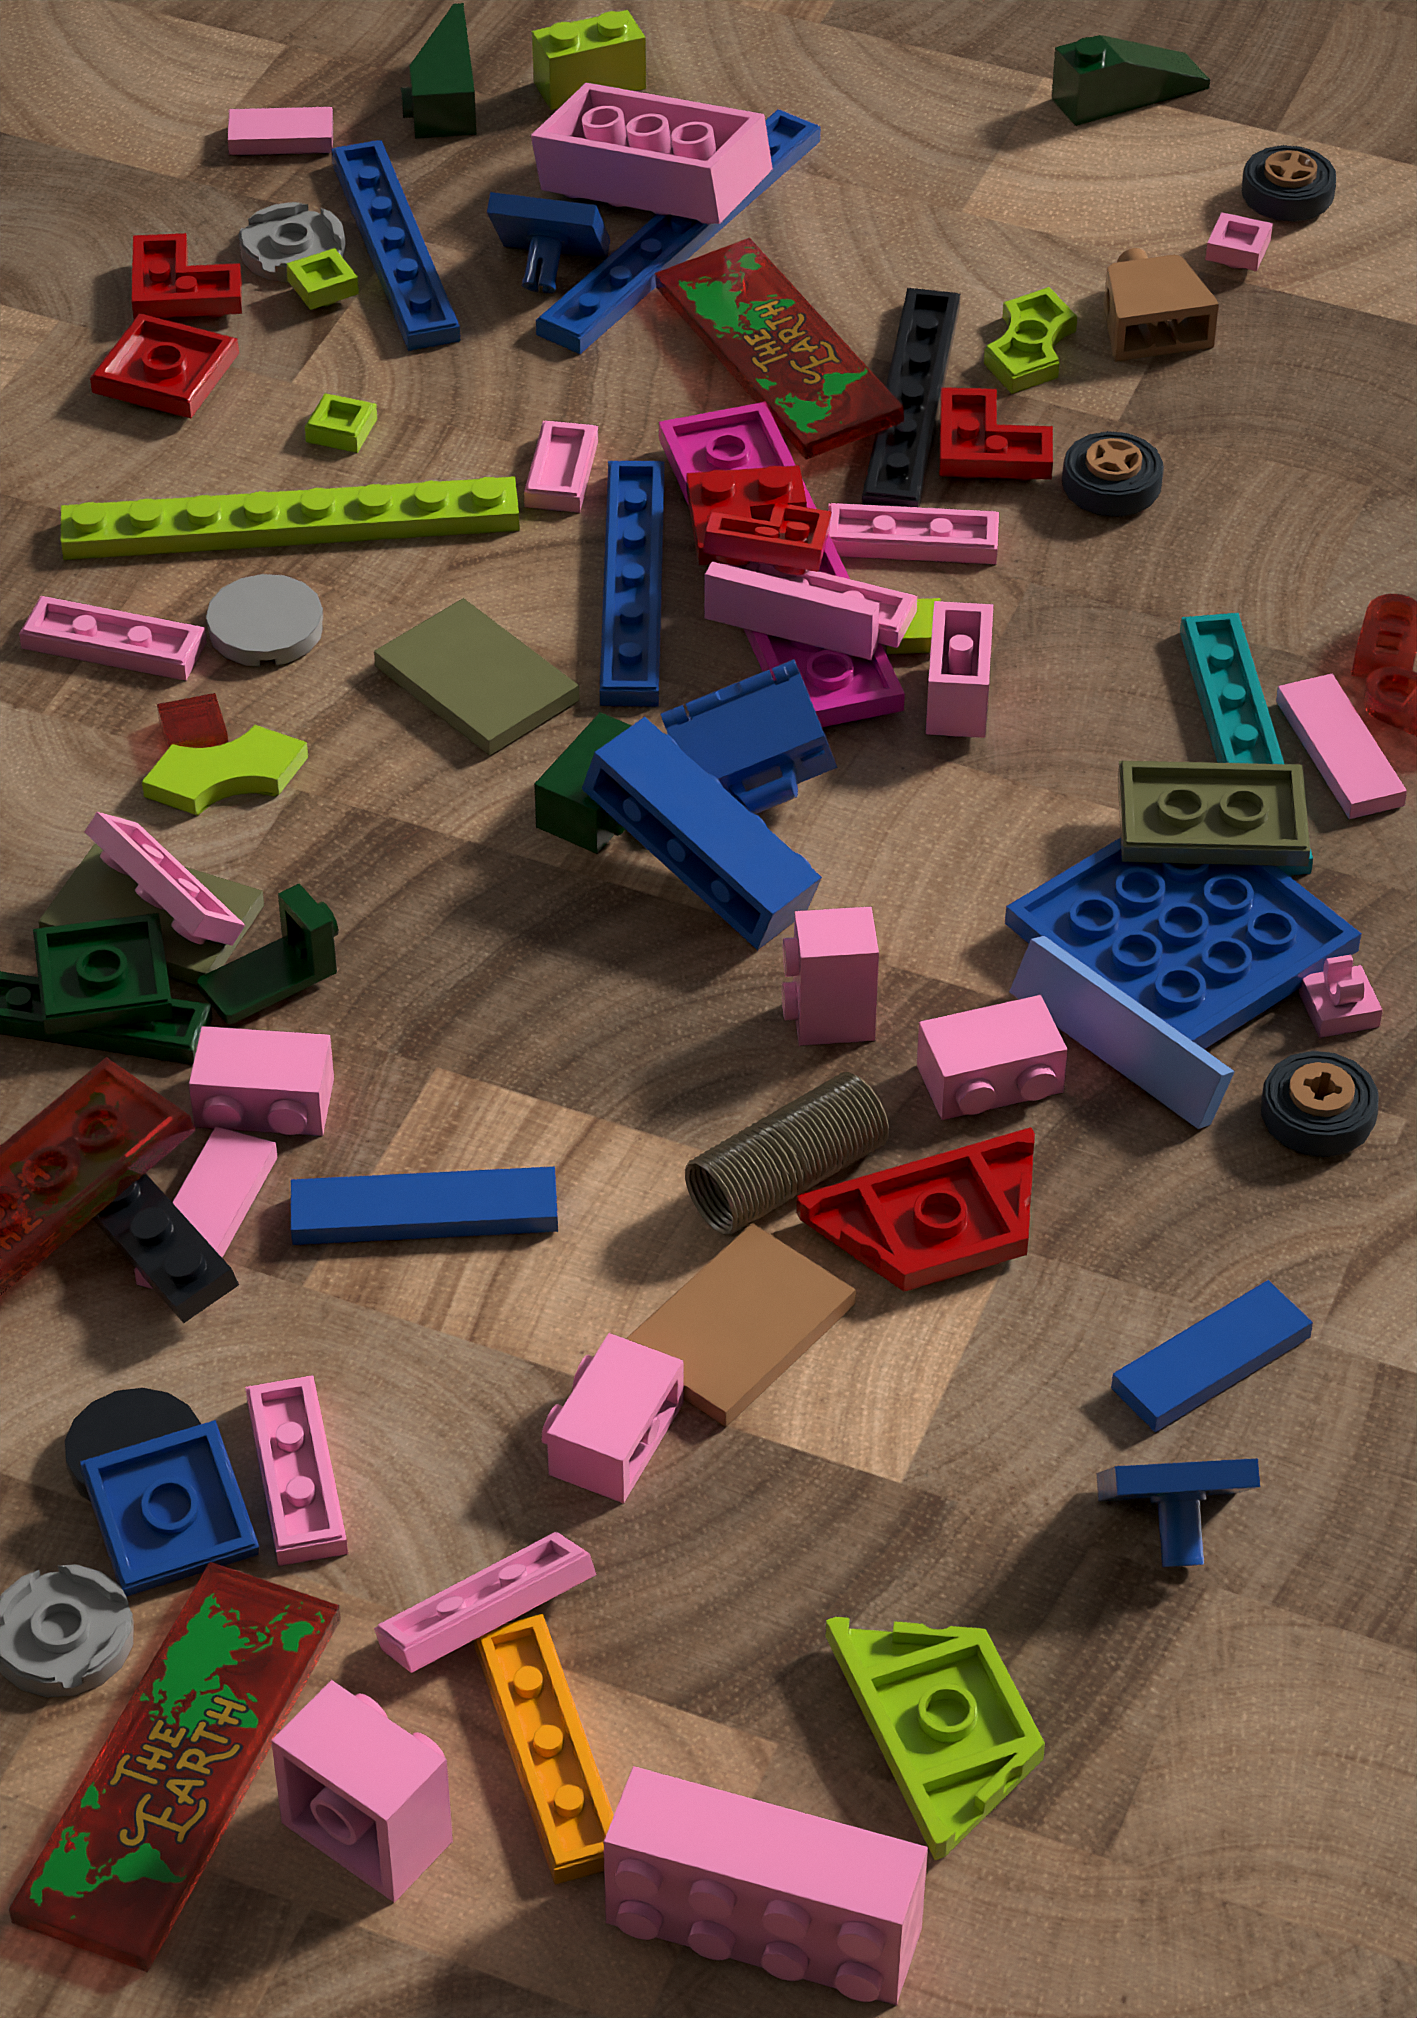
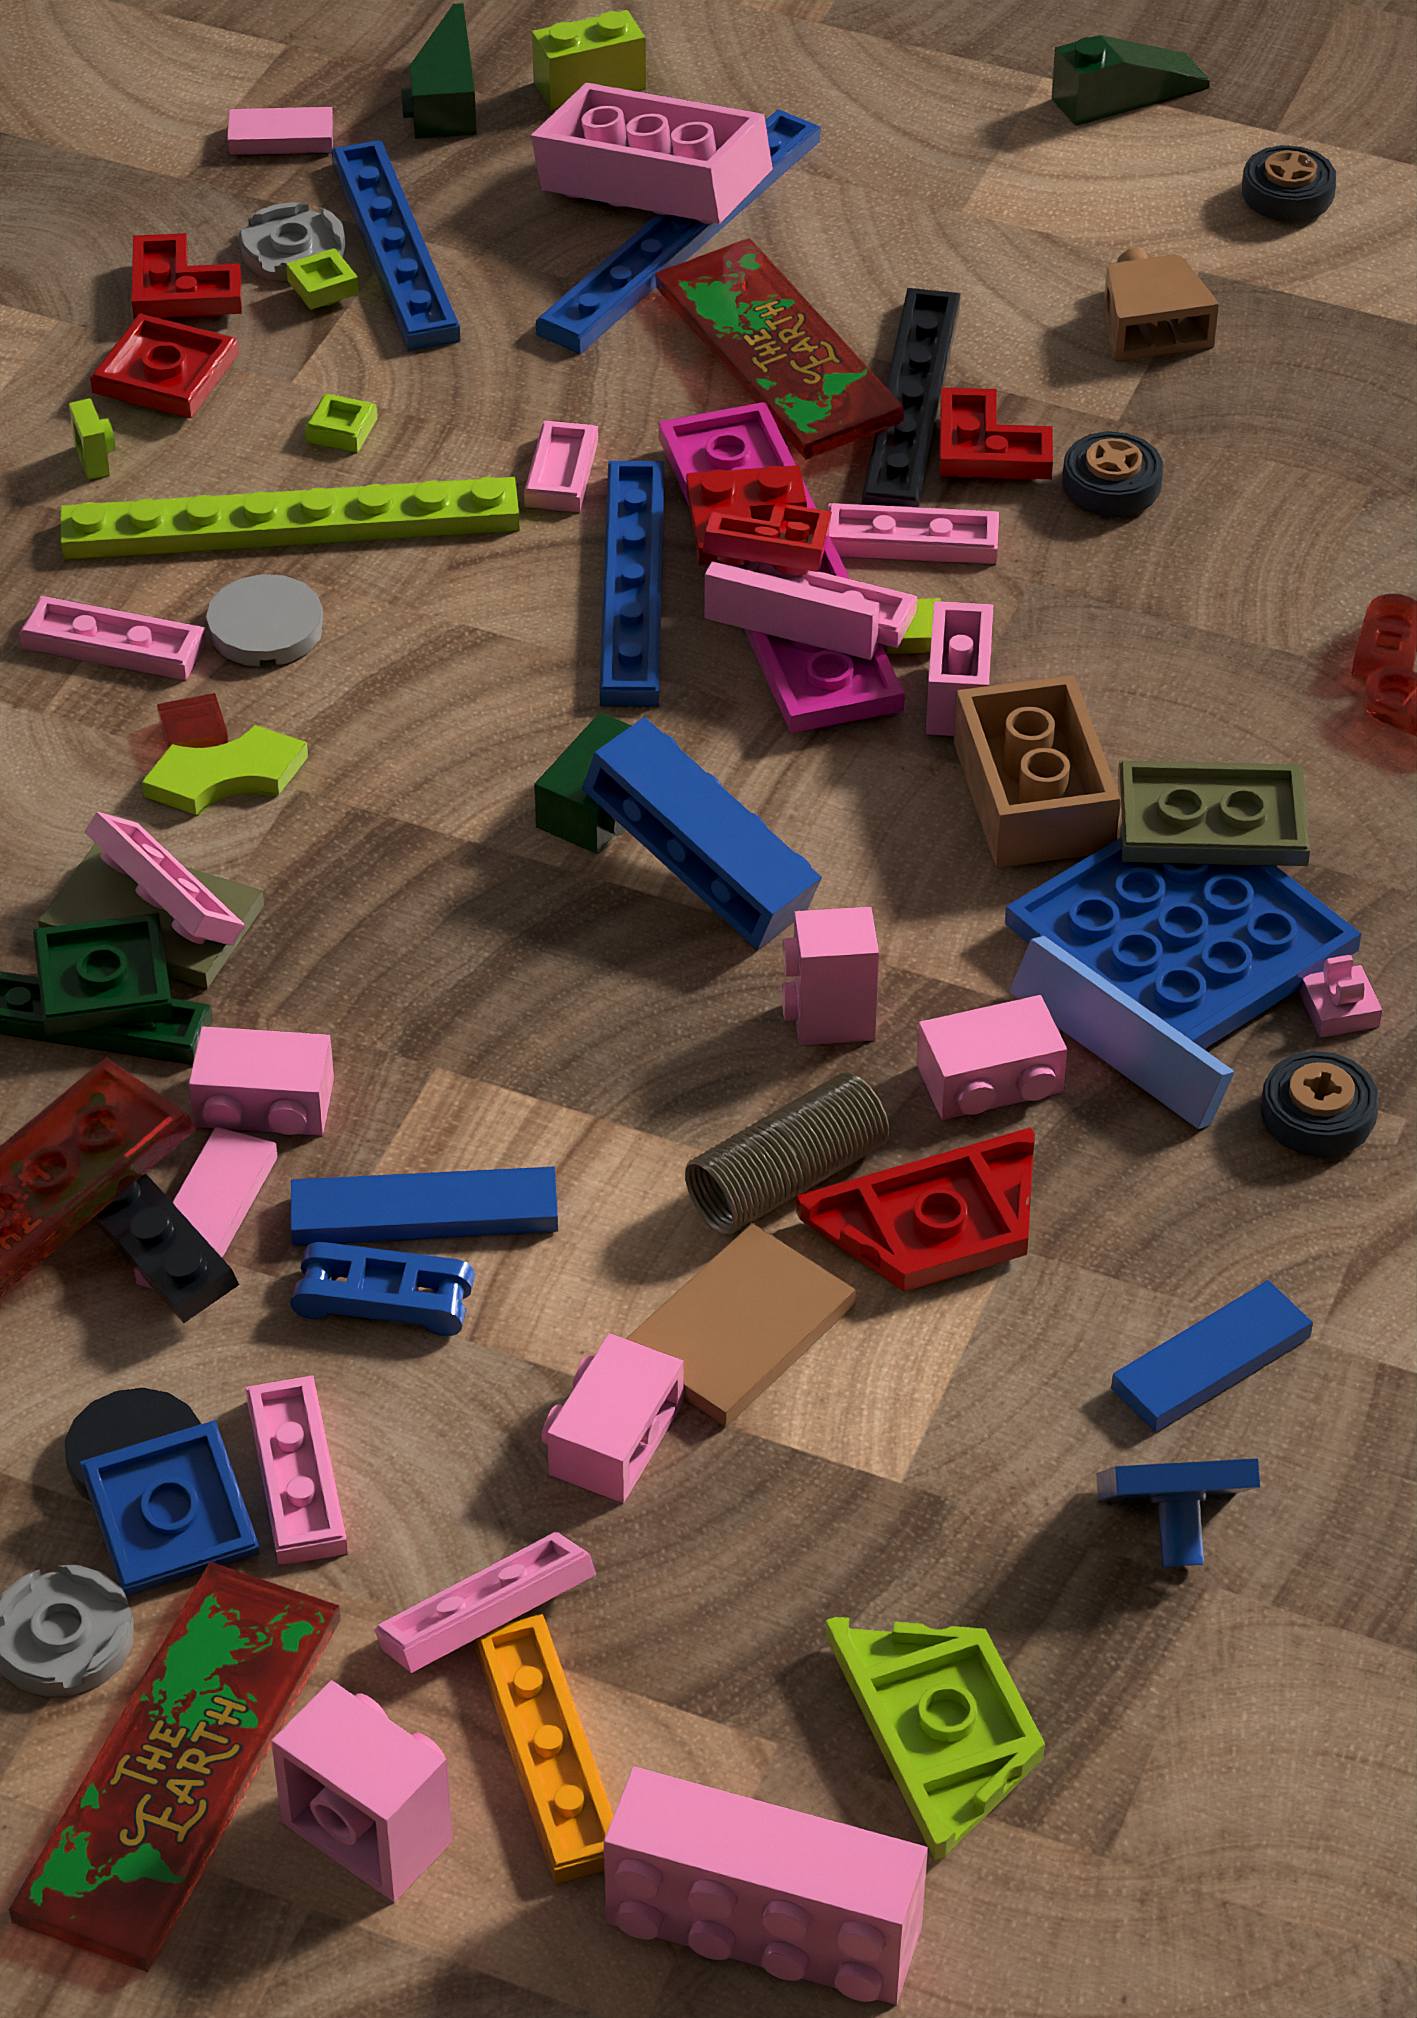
(91, 438): none -> lime plate
(281, 967): dark green bracket -> none
(383, 1286): none -> blue plate
(476, 676): olive tile -> none
(547, 231): blue tile -> none
(755, 737): blue piece -> none
(1026, 350): lime tile -> none
(1035, 771): none -> medium nougat brick
(1231, 695): teal tile -> none
(1238, 241): bright pink plate -> none
(1341, 746): bright pink tile -> none

